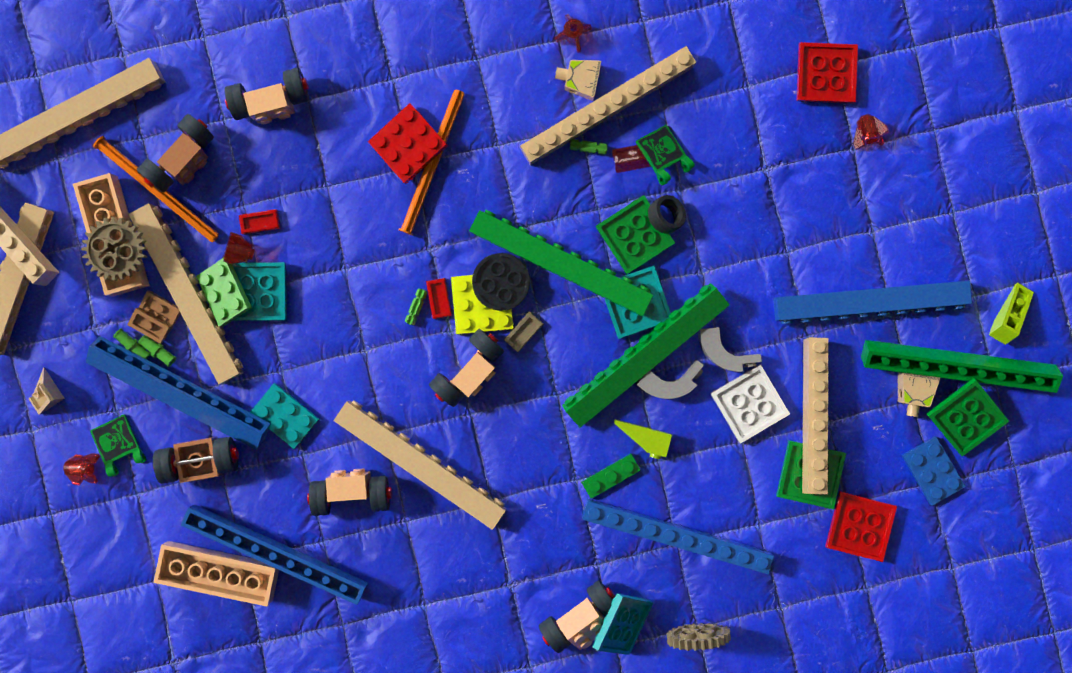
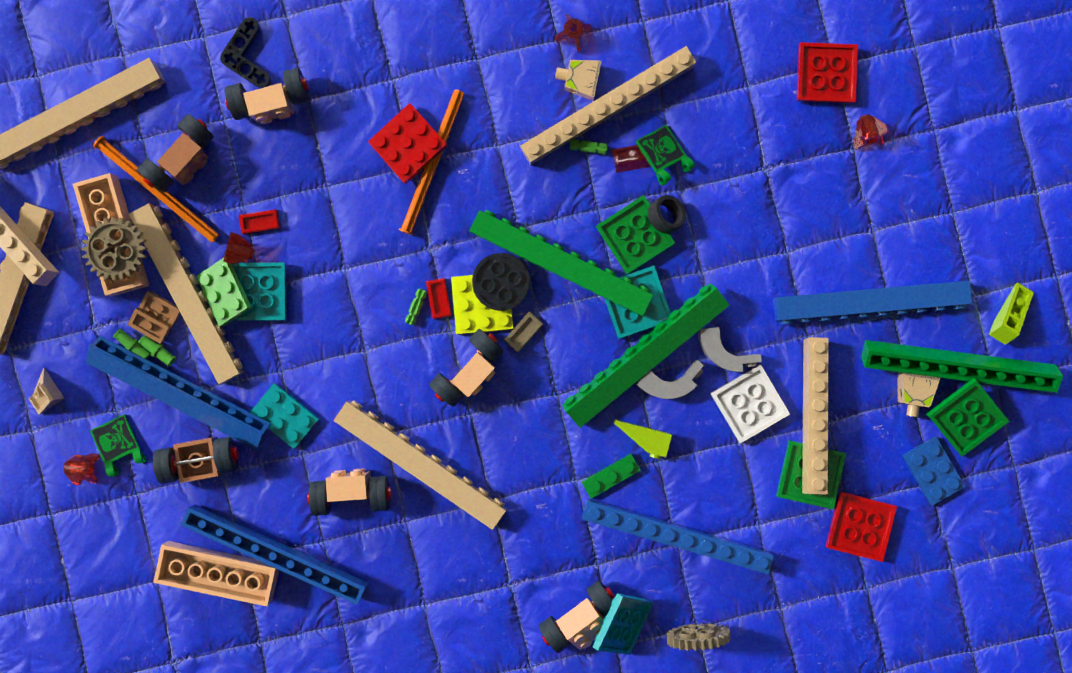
(238, 53): none -> black beam

